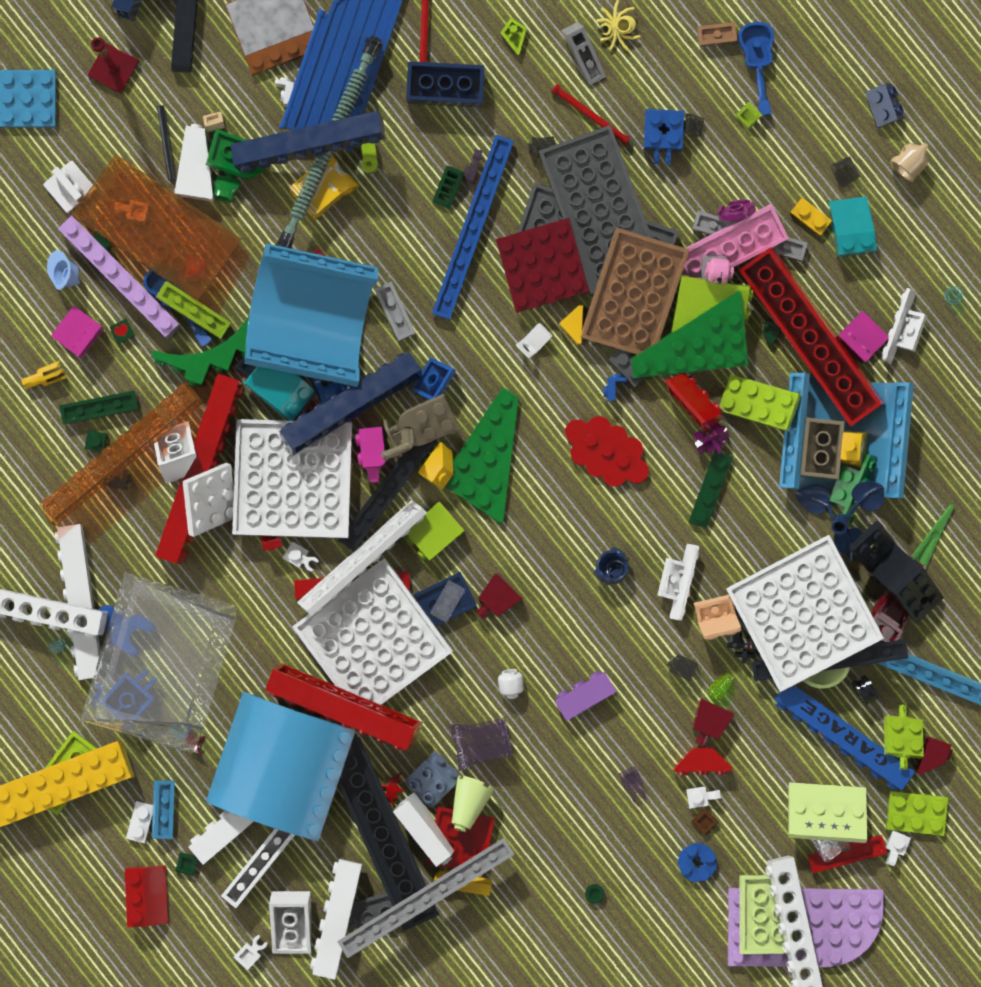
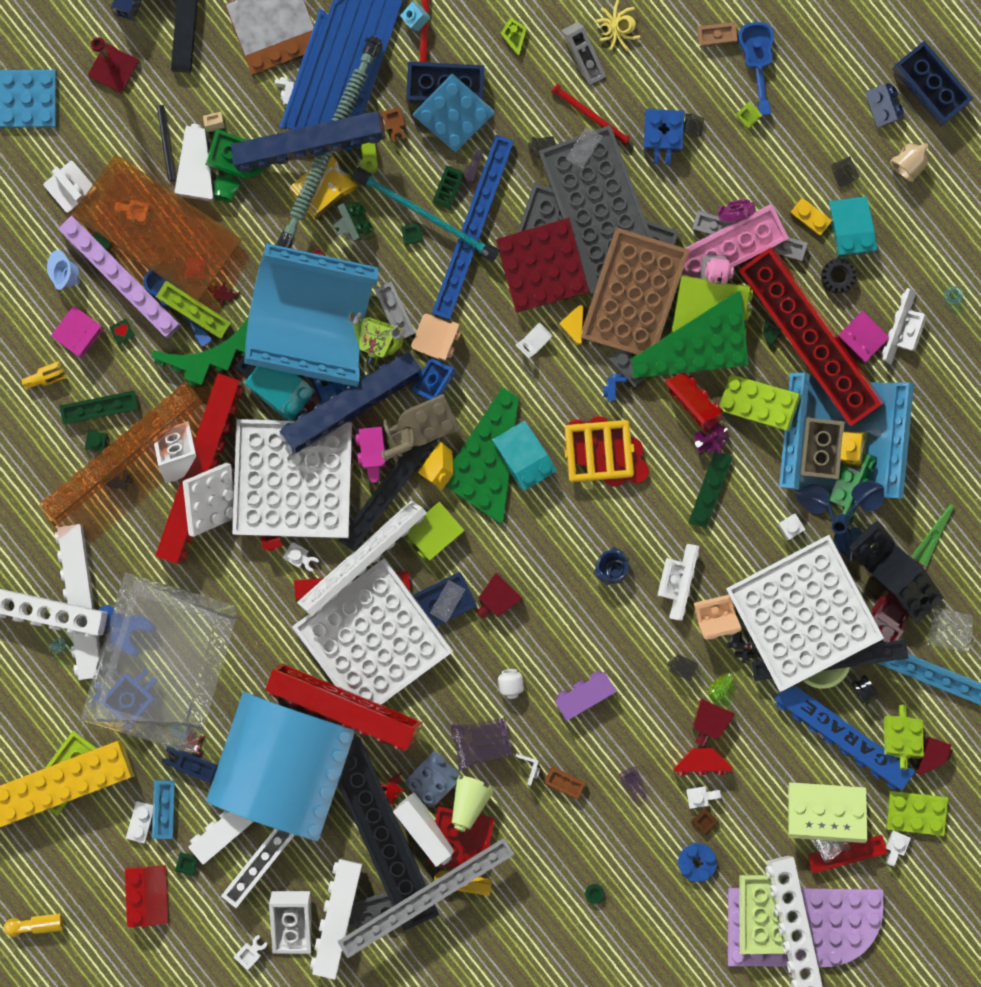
(36, 925): none -> yellow piece
(192, 765): none -> dark blue hinge
(223, 294): none -> dark red piece
(354, 222): none -> dark green plate
(364, 178): none -> teal hose
(376, 337): none -> lime torso
(394, 121): none -> dark orange plate
(411, 234): none -> dark green tile
(415, 16): none -> medium azure plate
(436, 337): none -> light nougat bracket
(453, 113): none -> dark azure plate
(524, 455): none -> teal slope
(534, 771): none -> white bracket
(564, 783): none -> dark orange plate
(584, 148): none -> clear plate
(606, 427): none -> yellow bar
(791, 527): none -> white brick
(838, 264): none -> black tyre
(932, 83): none -> dark blue brick
(951, 630): none -> clear slope

